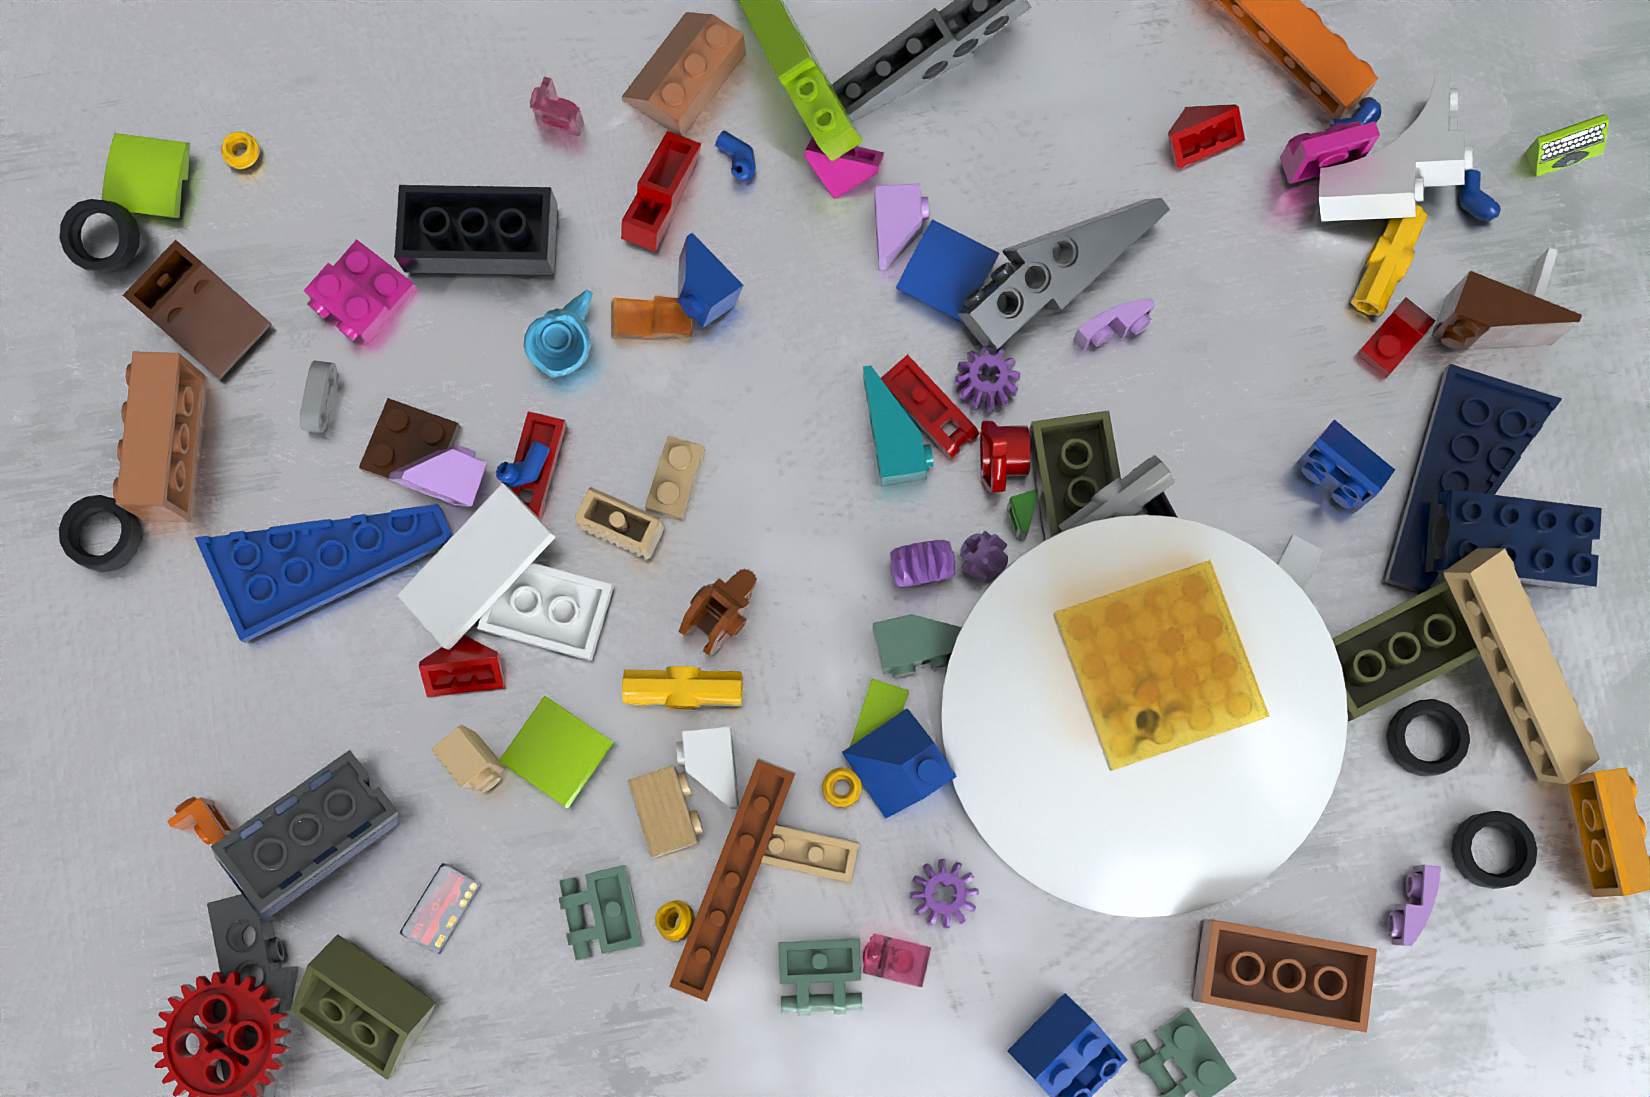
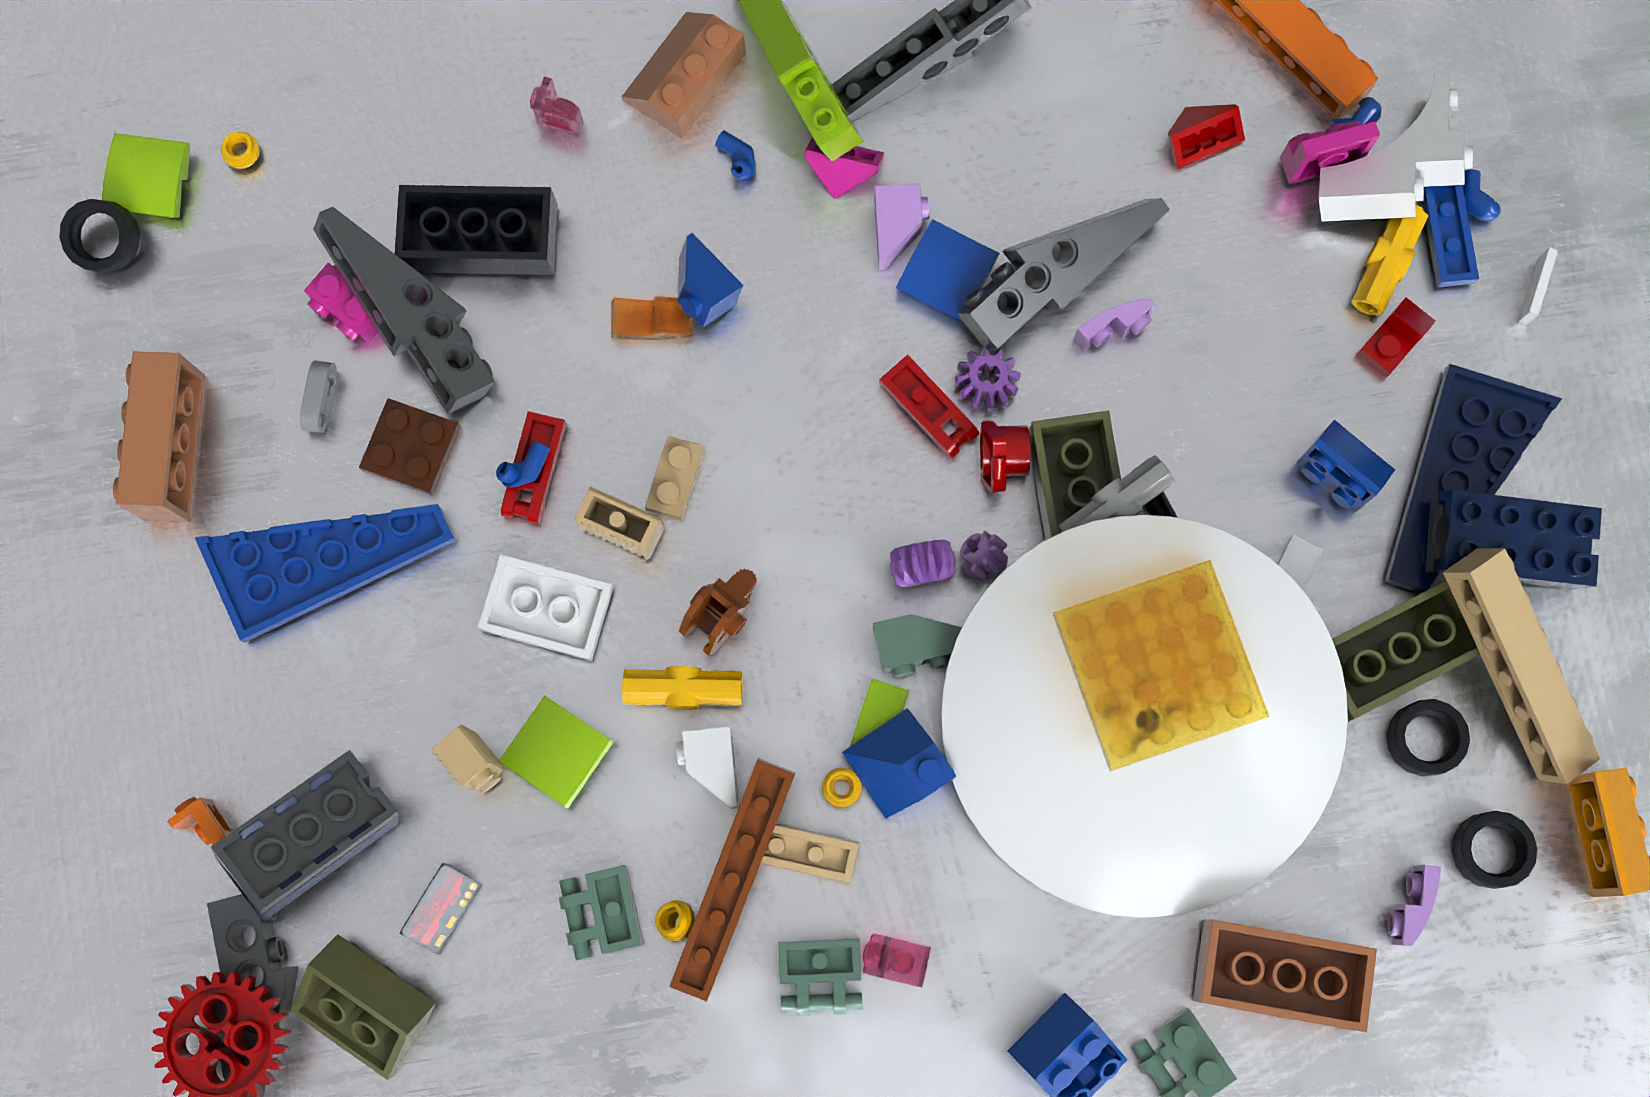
(76, 517): black tyre -> none
(197, 309): reddish brown slope -> none
(381, 287): none -> dark grey brick
(445, 475): lavender slope -> none
(461, 669): red slope -> none
(476, 566): white tile -> none
(560, 338): medium azure hair -> none
(660, 191): red slope -> none
(664, 811): tan brick -> none
(896, 438): teal slope -> none
(945, 879): medium lavender gear -> none
(1020, 511): bright green slope -> none
(1449, 236): none -> blue plate
(1495, 315): reddish brown slope -> none
(1568, 145): slope -> none

